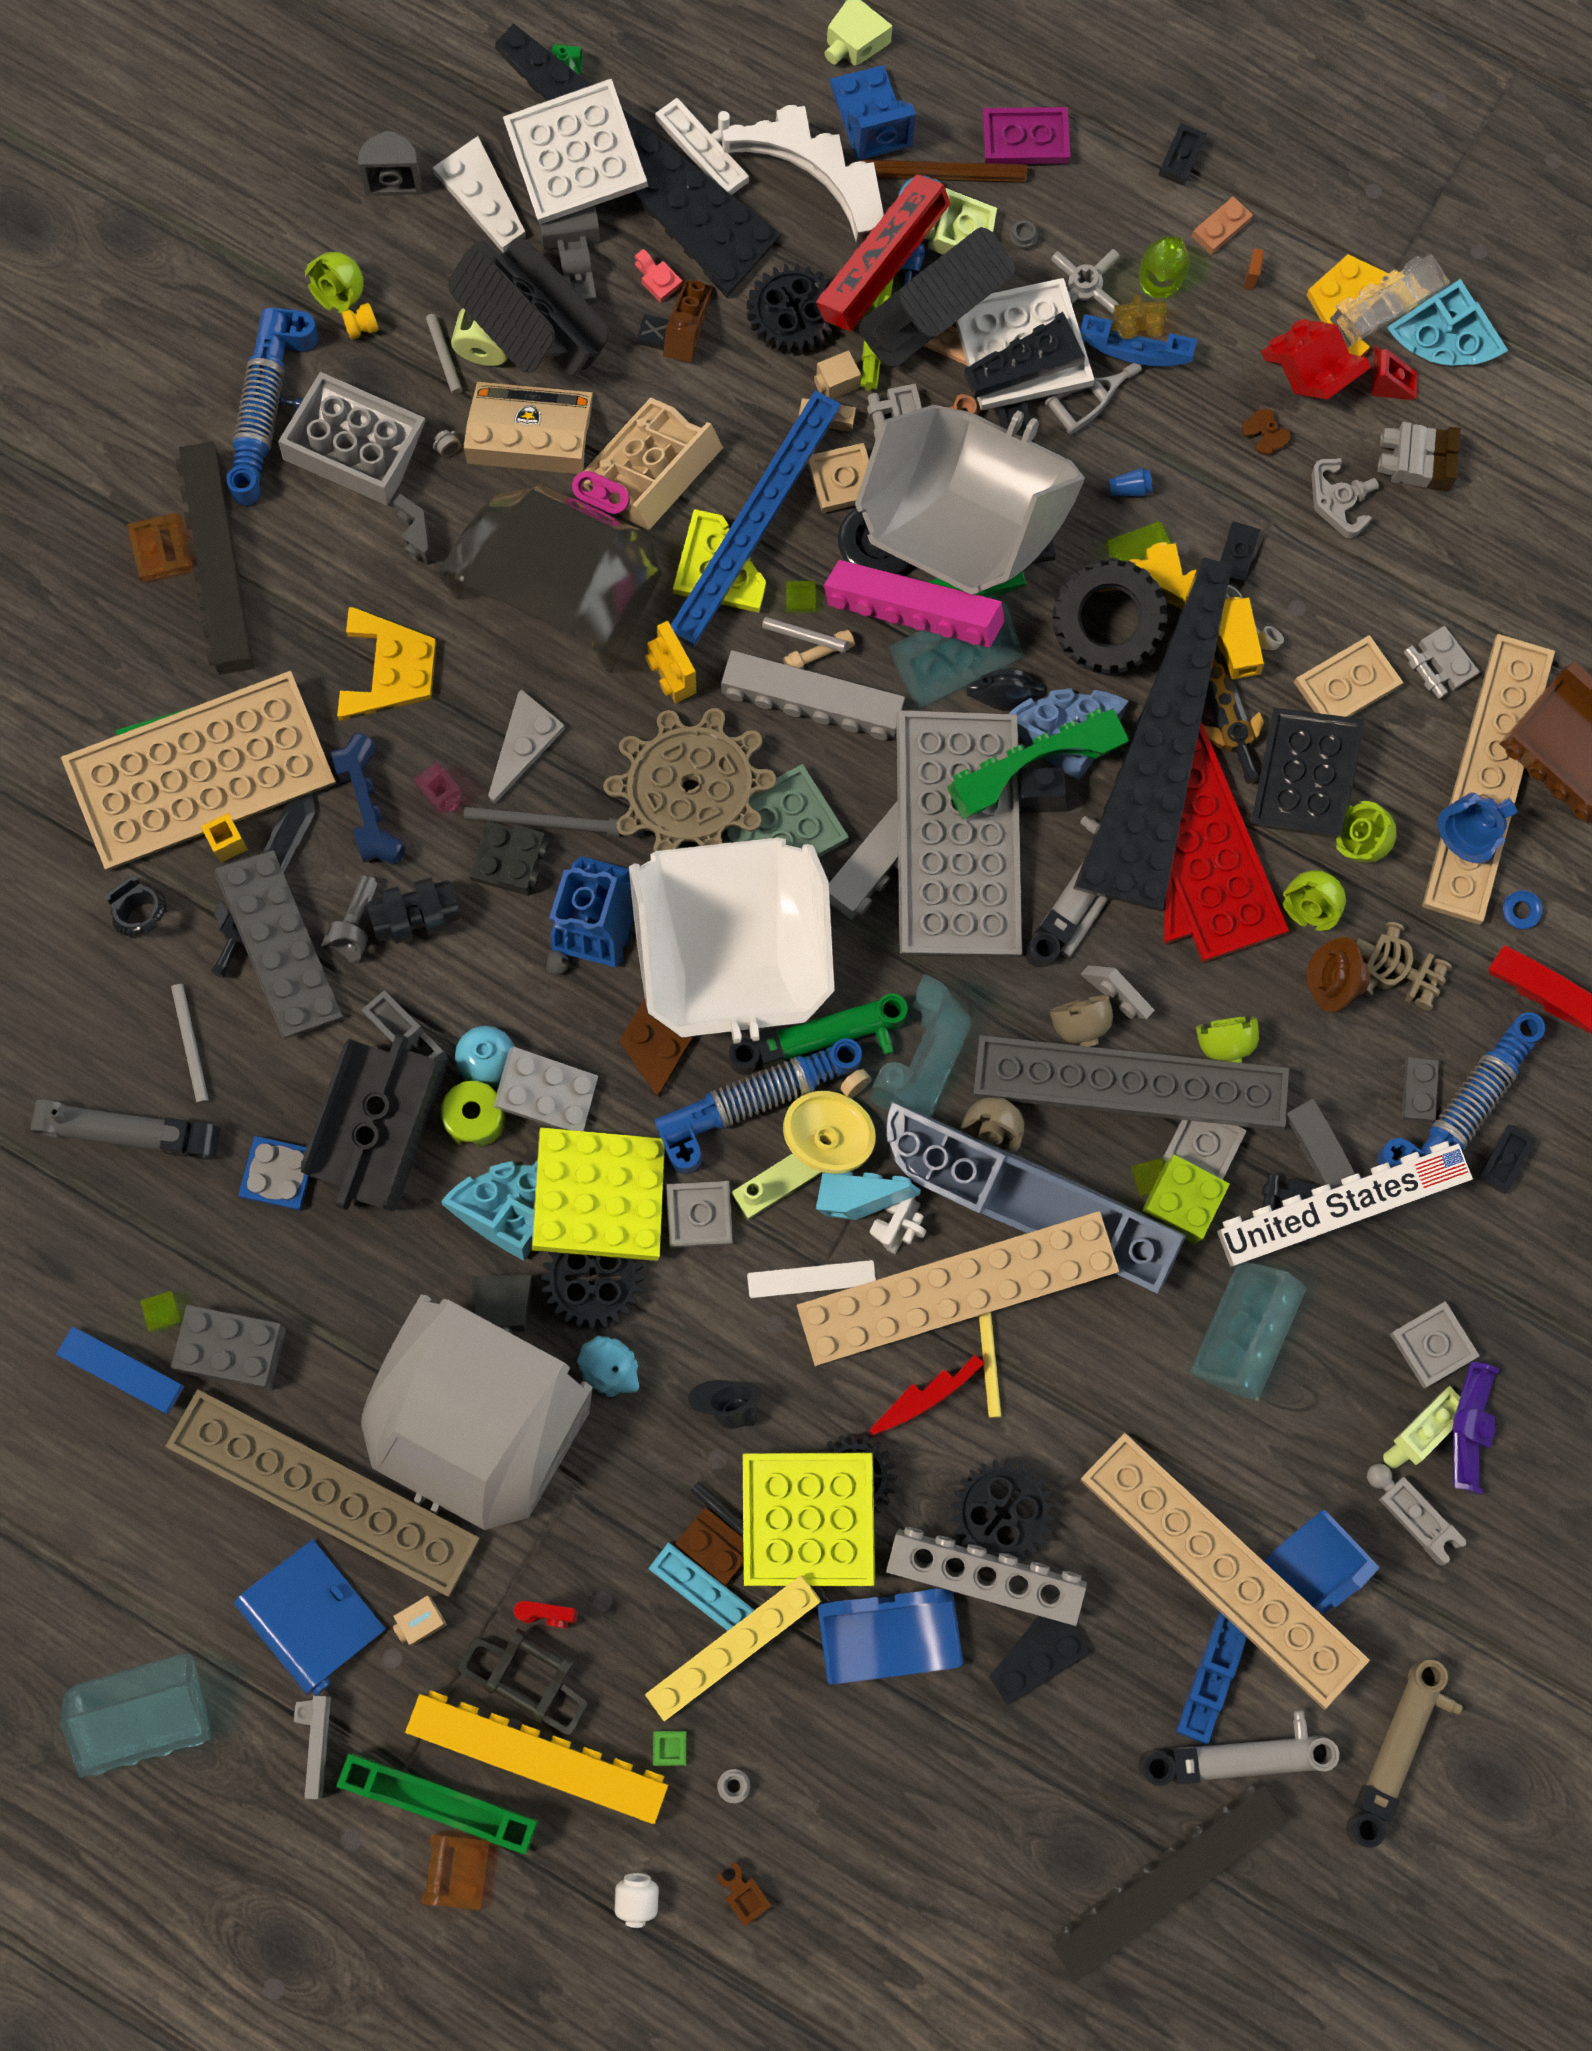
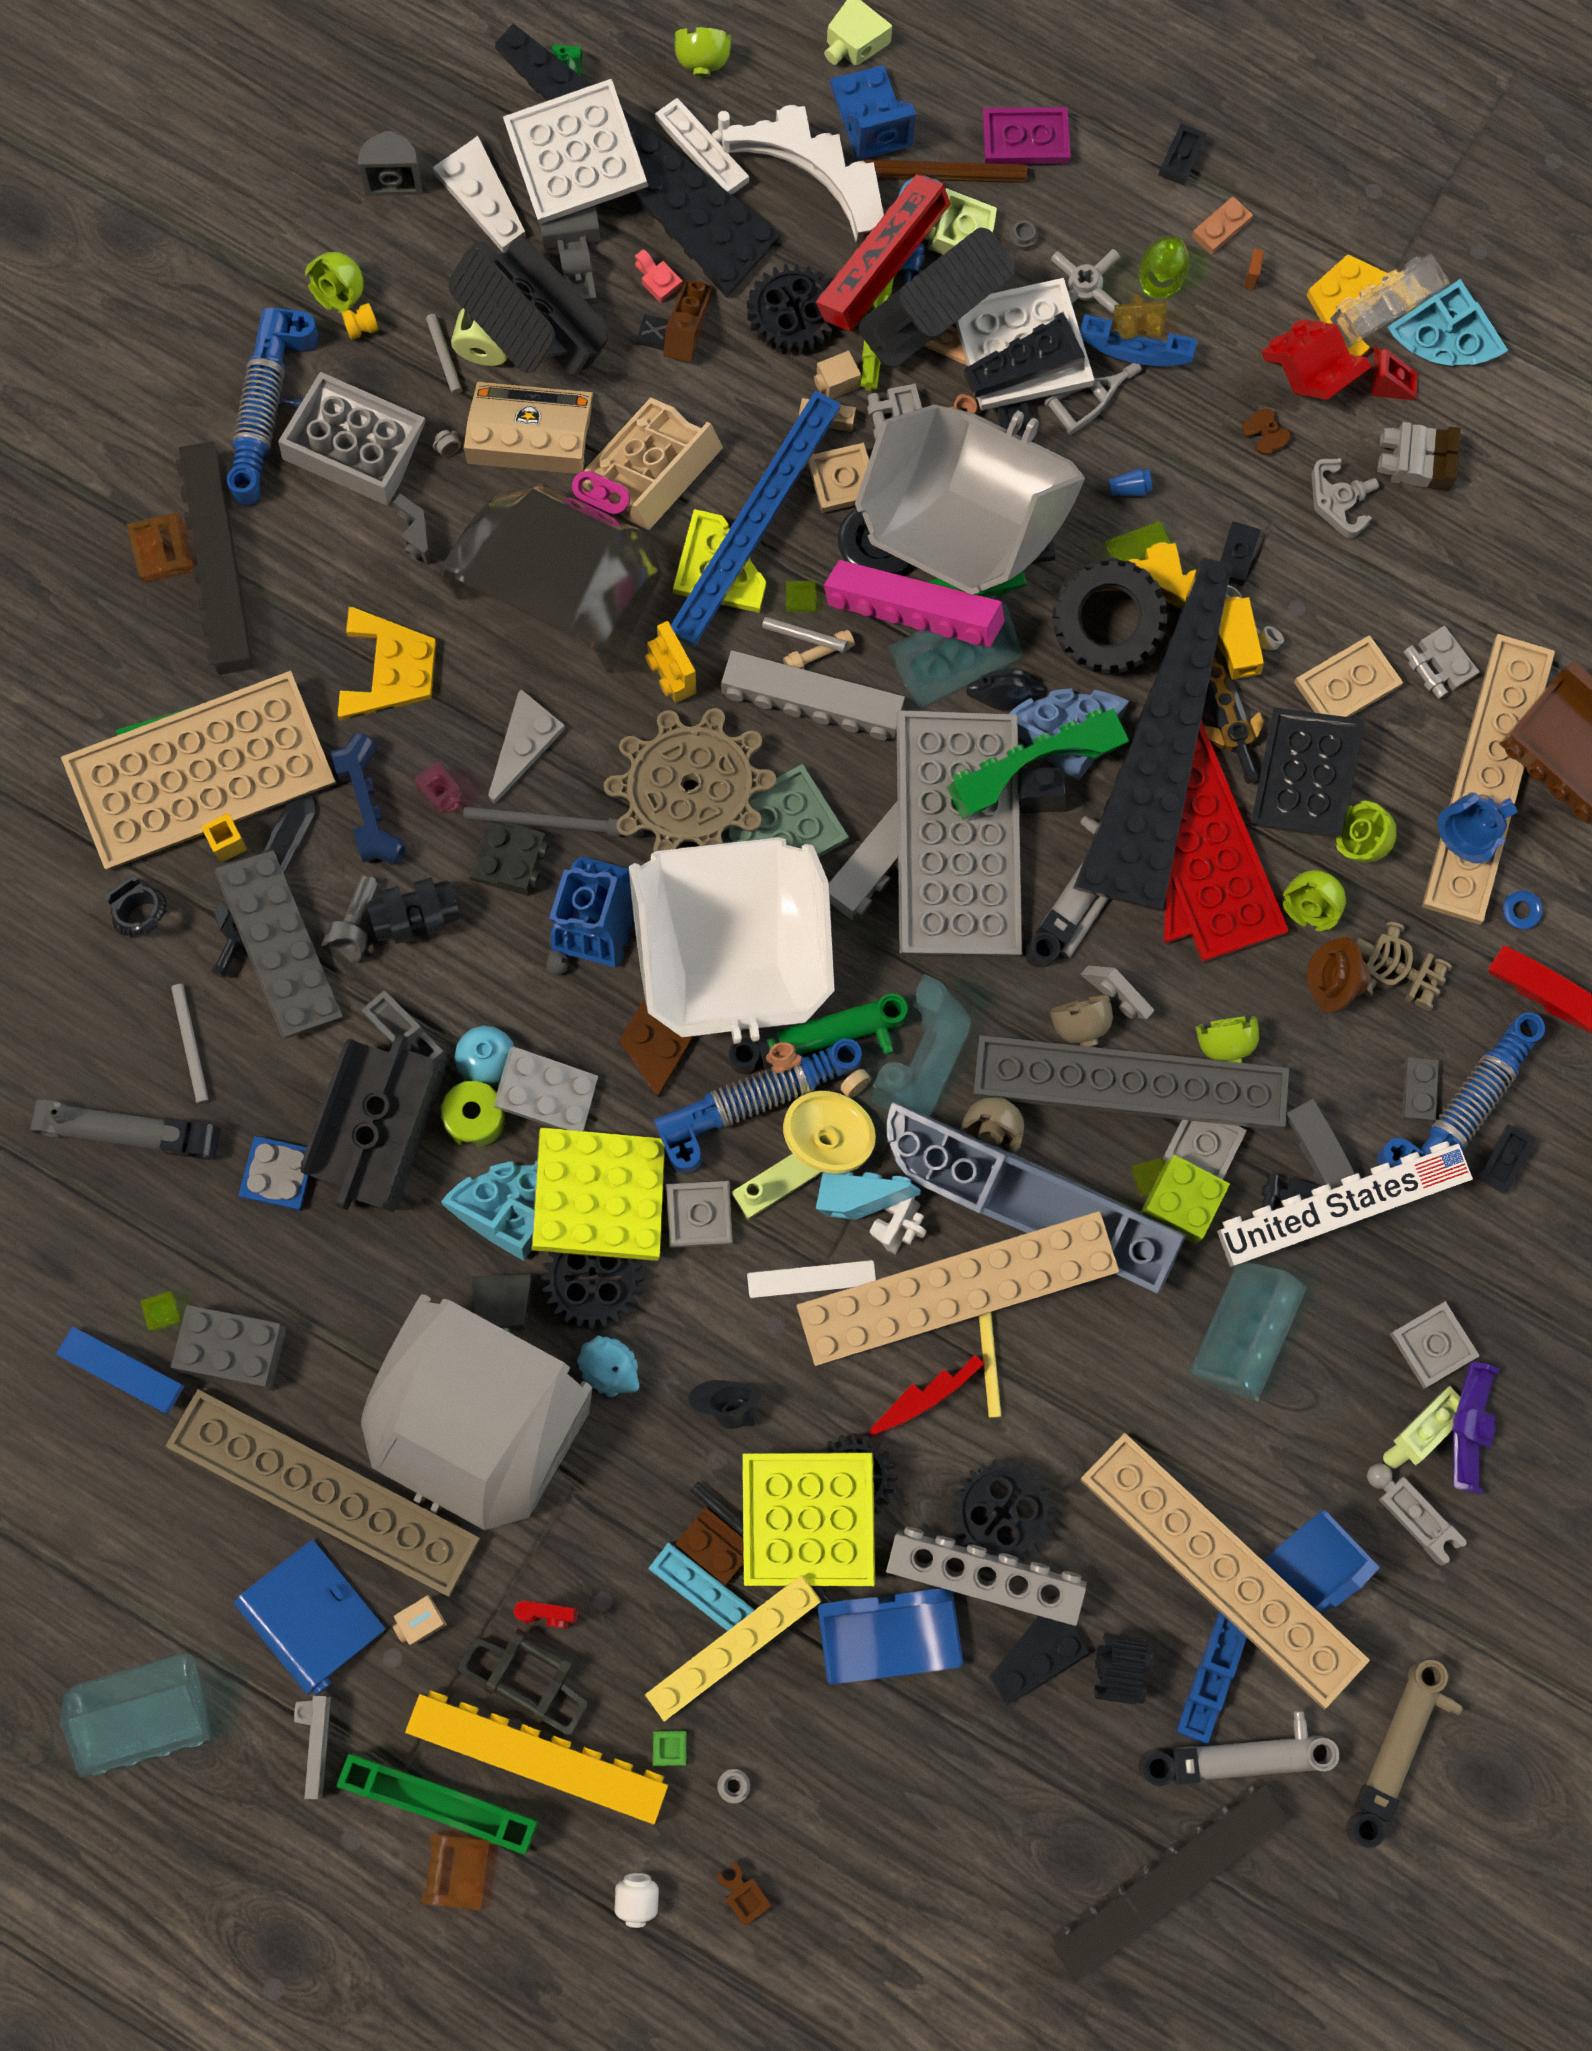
(702, 50): none -> lime cylinder
(783, 1057): none -> nougat plate
(1122, 1669): none -> black brick

